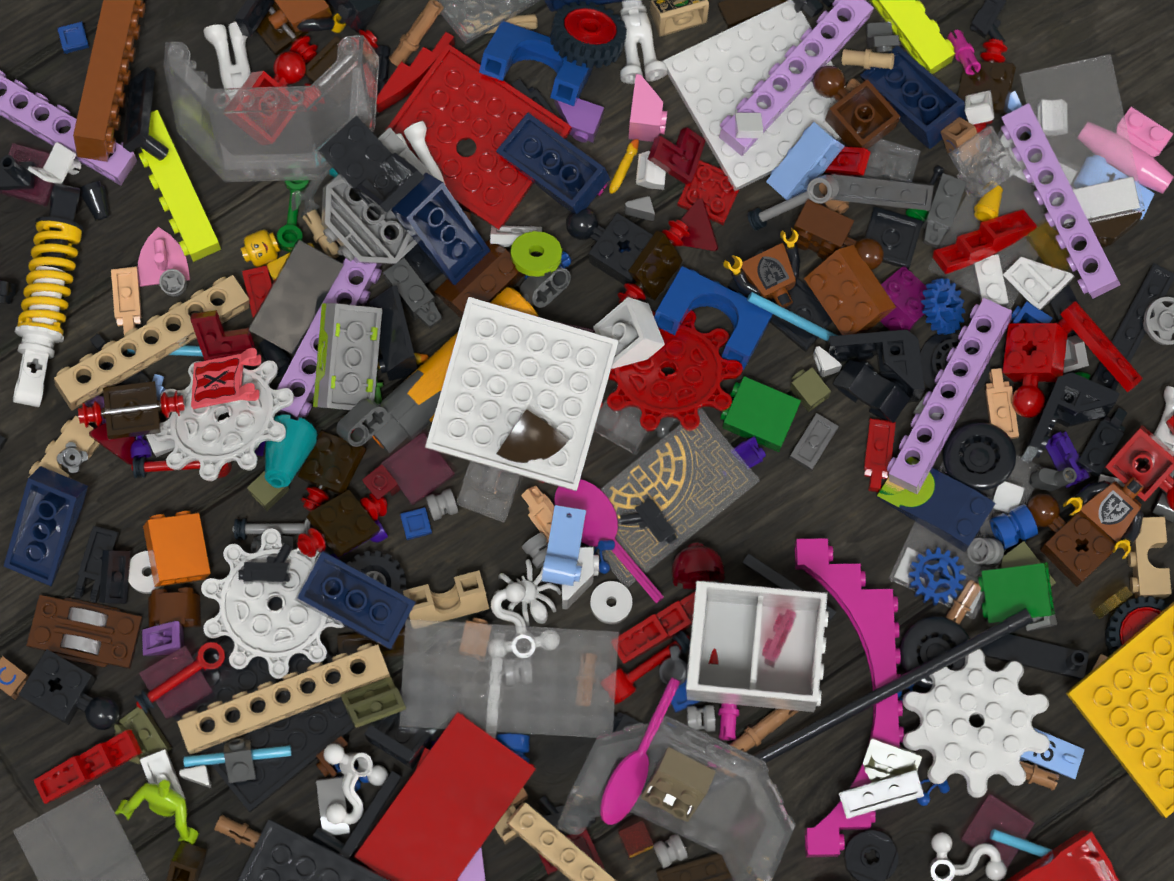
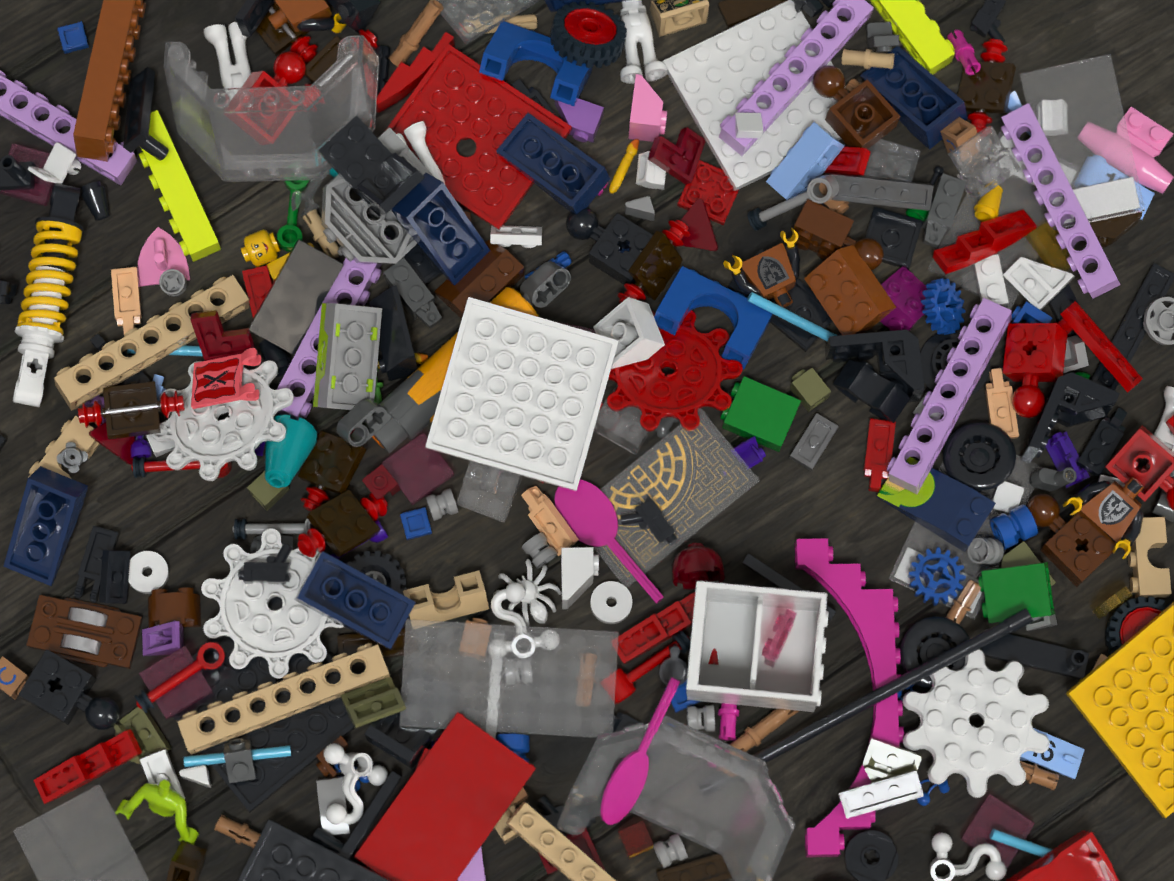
(176, 548): orange brick -> none
(531, 440): dark brown brick -> none
(539, 242): lime tile -> none
(564, 546): light blue door -> none
(604, 545): blue piece -> none
(678, 784): dark tan slope -> none
(825, 362): white slope -> none
(979, 107): white slope -> none

